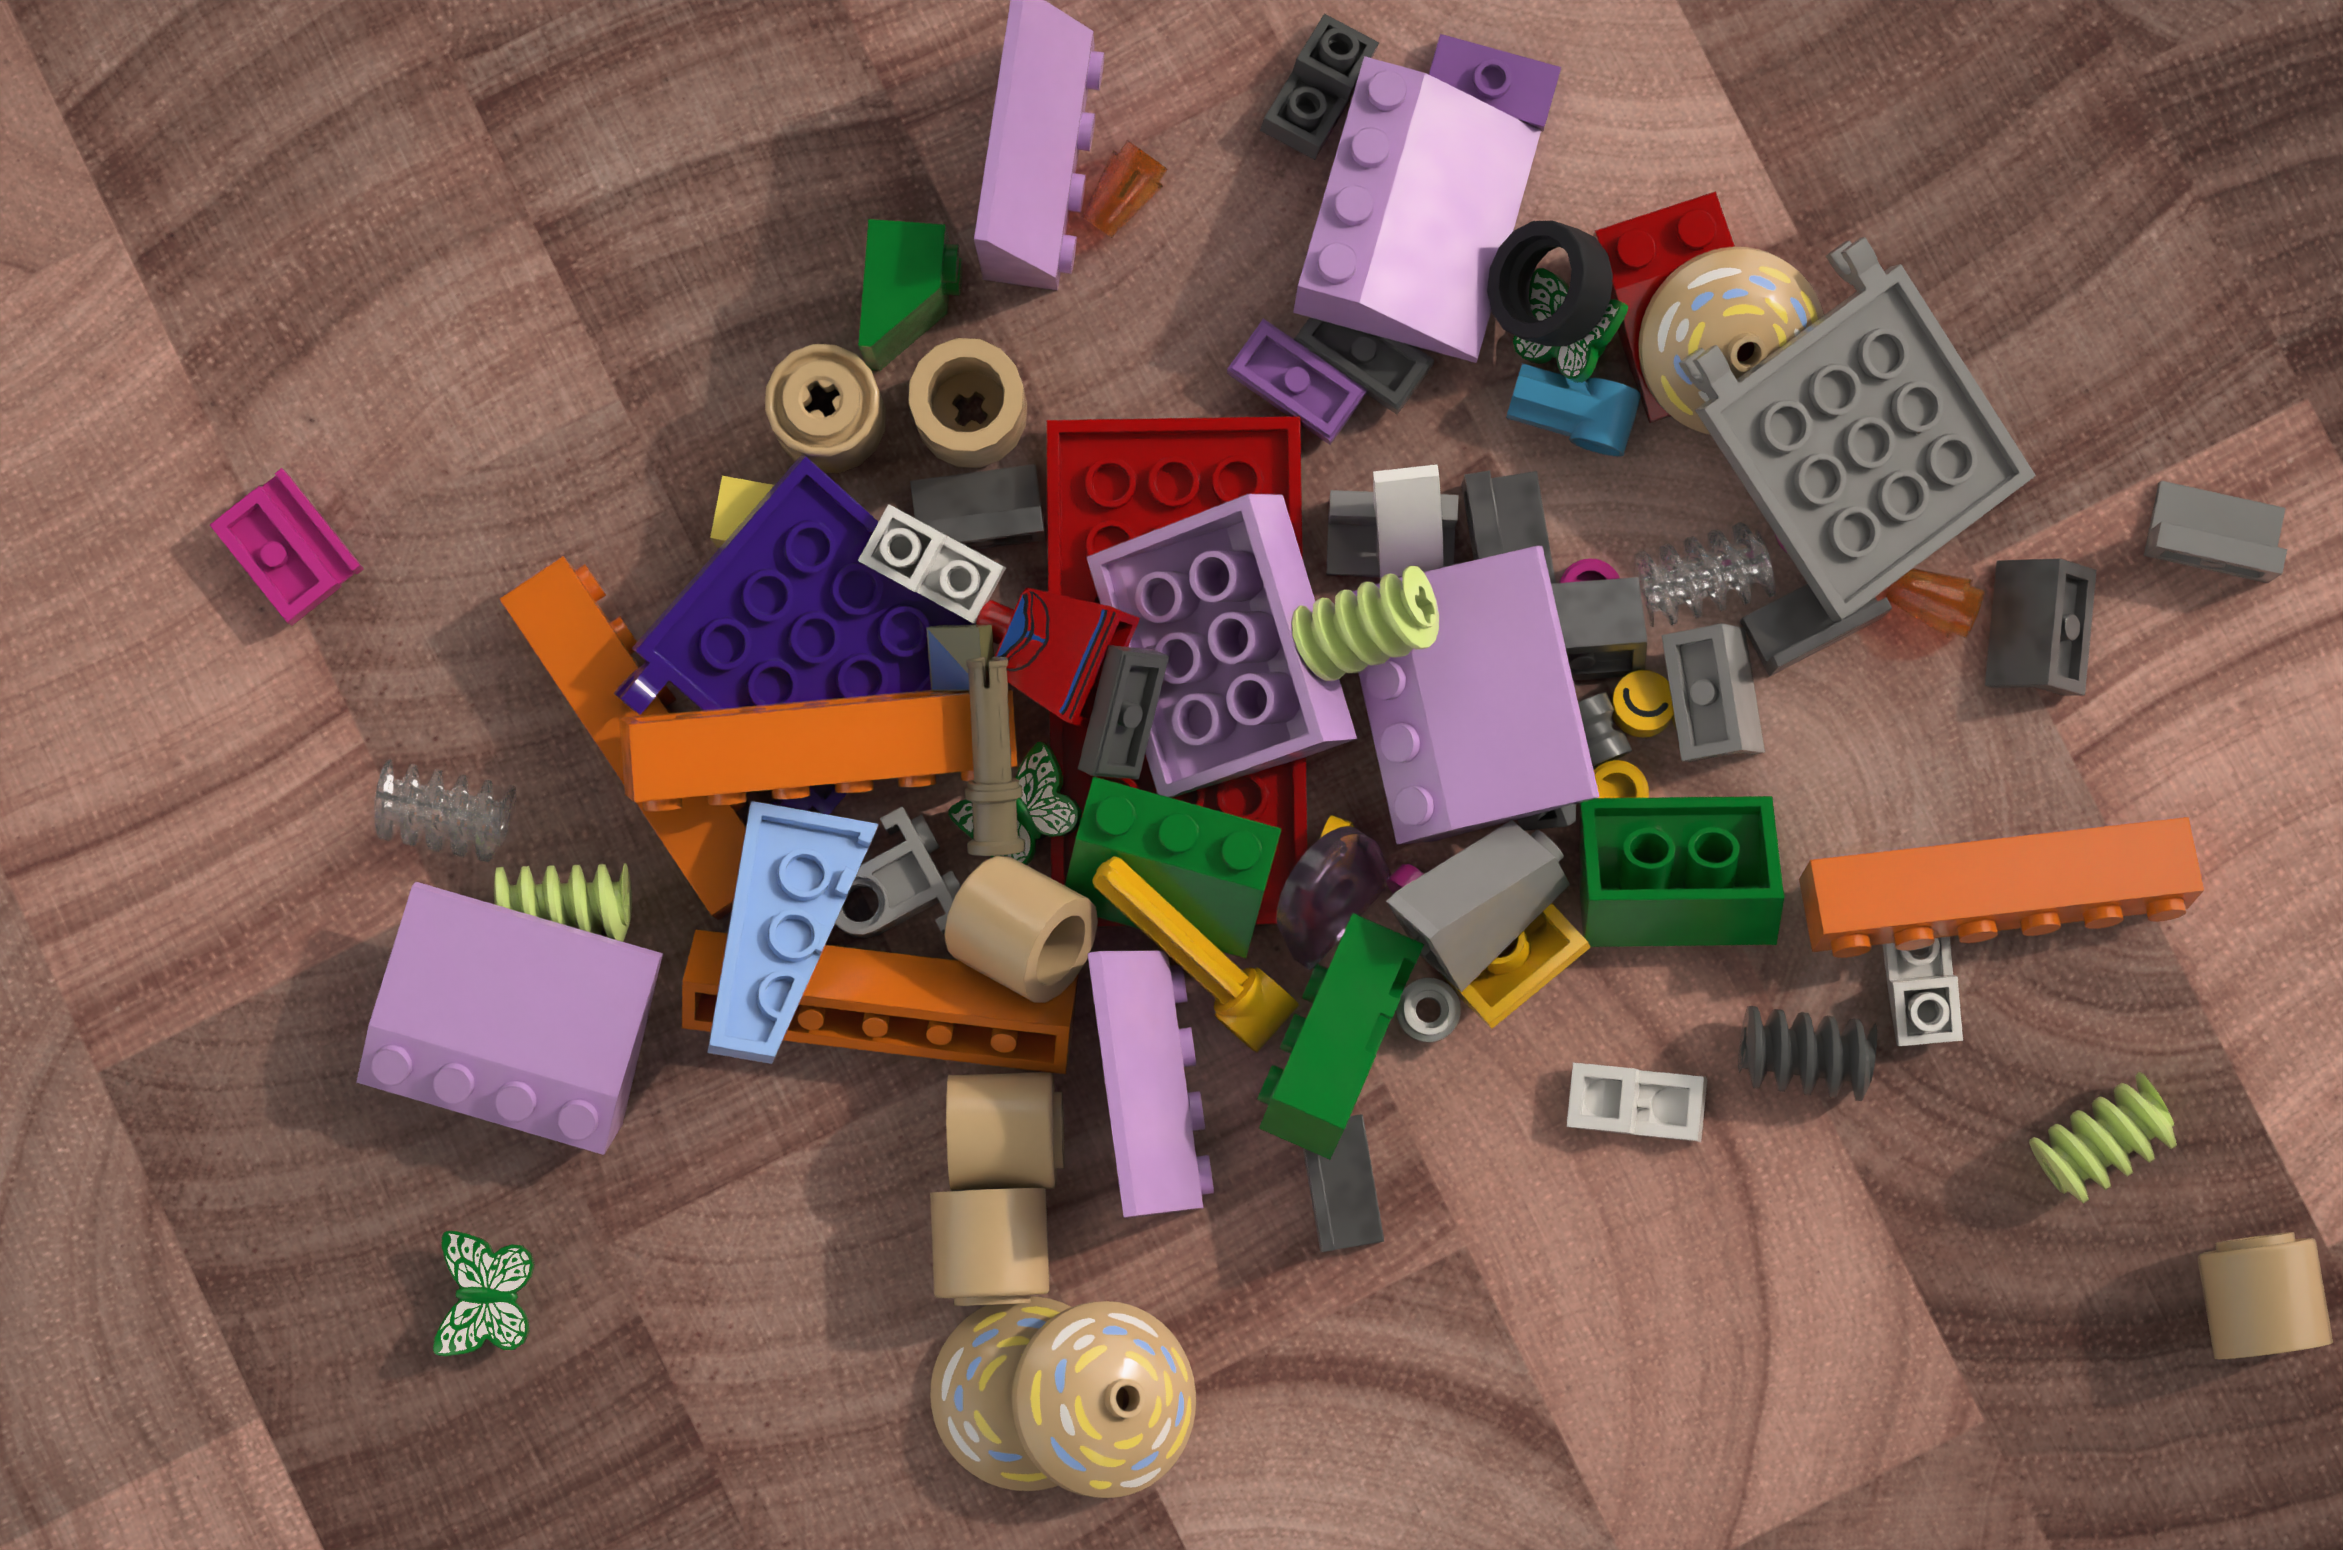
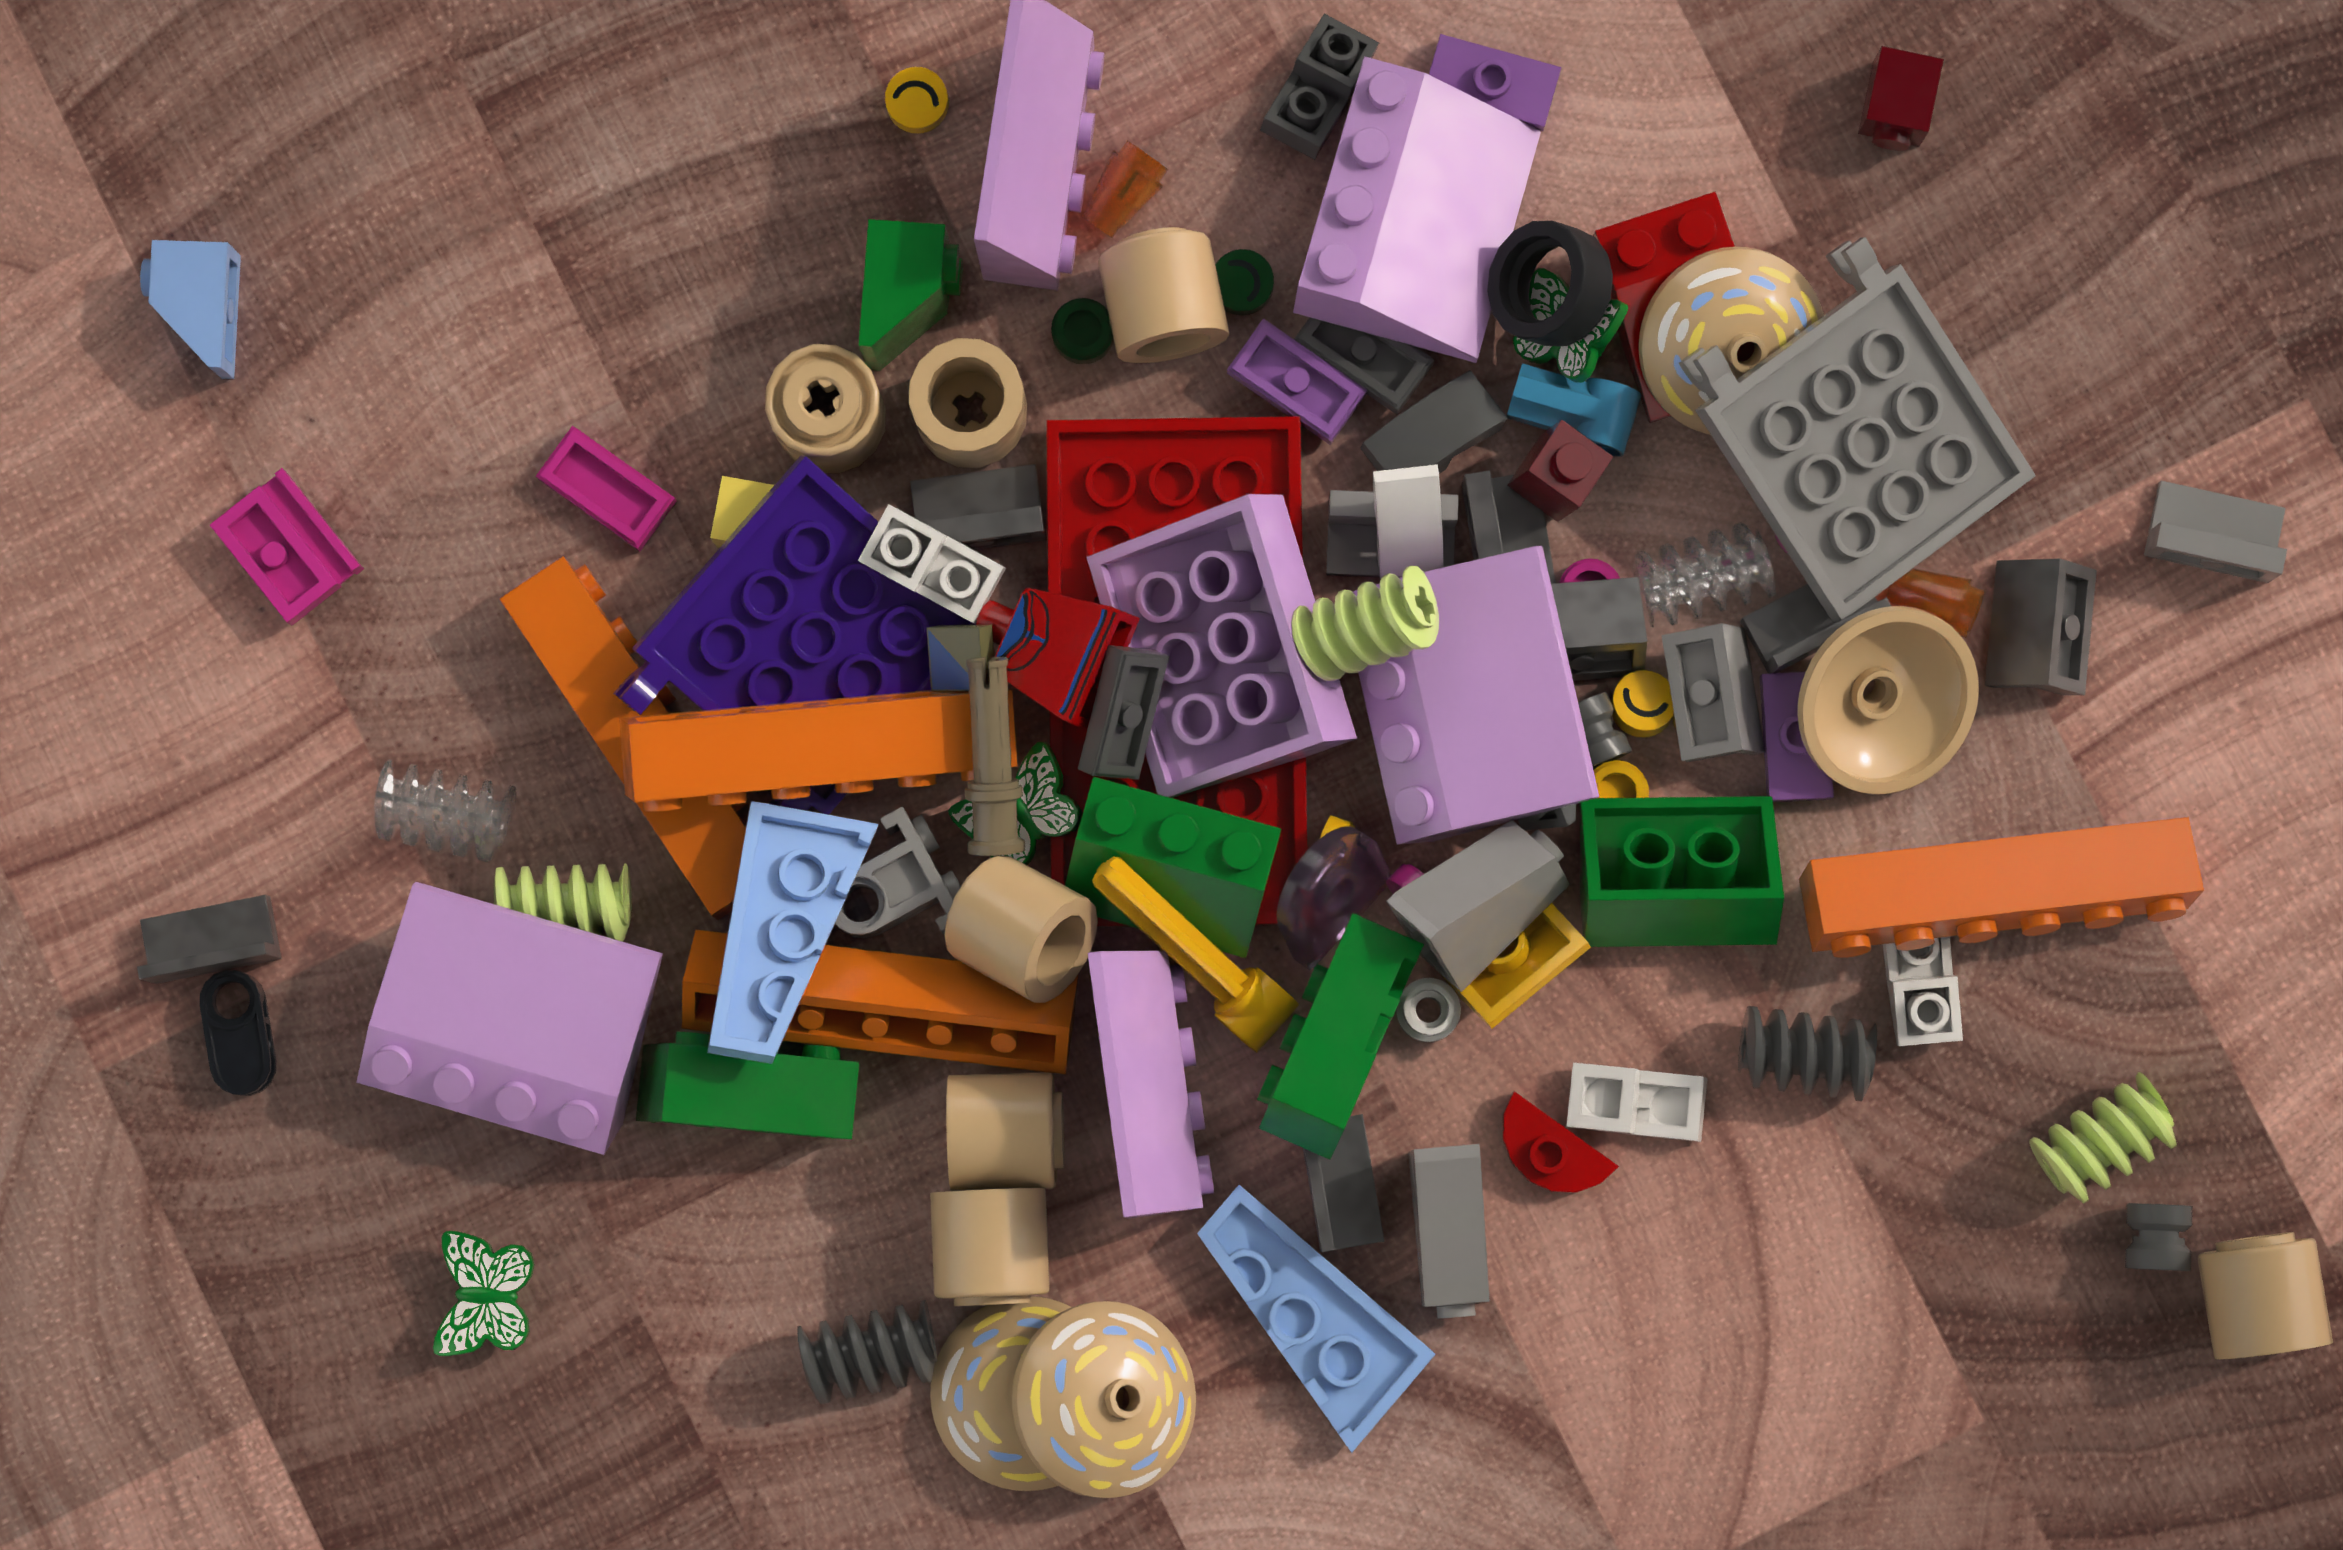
(198, 296): none -> light blue slope
(209, 939): none -> flat silver panel
(239, 1048): none -> black piece
(606, 488): none -> dark pink tile
(789, 1097): none -> green wedge
(868, 1353): none -> dark grey piece
(916, 100): none -> yellow tile
(1082, 331): none -> dark green tile
(1163, 295): none -> tan piece
(1244, 281): none -> dark green tile
(1323, 1324): none -> light blue wing
(1437, 427): none -> dark grey slope
(1450, 1228): none -> light grey slope
(1550, 1152): none -> red plate
(1560, 471): none -> dark red brick
(1788, 767): none -> medium lavender plate
(1900, 98): none -> dark red brick
(1912, 716): none -> tan dish
(2158, 1239): none -> dark grey wheel

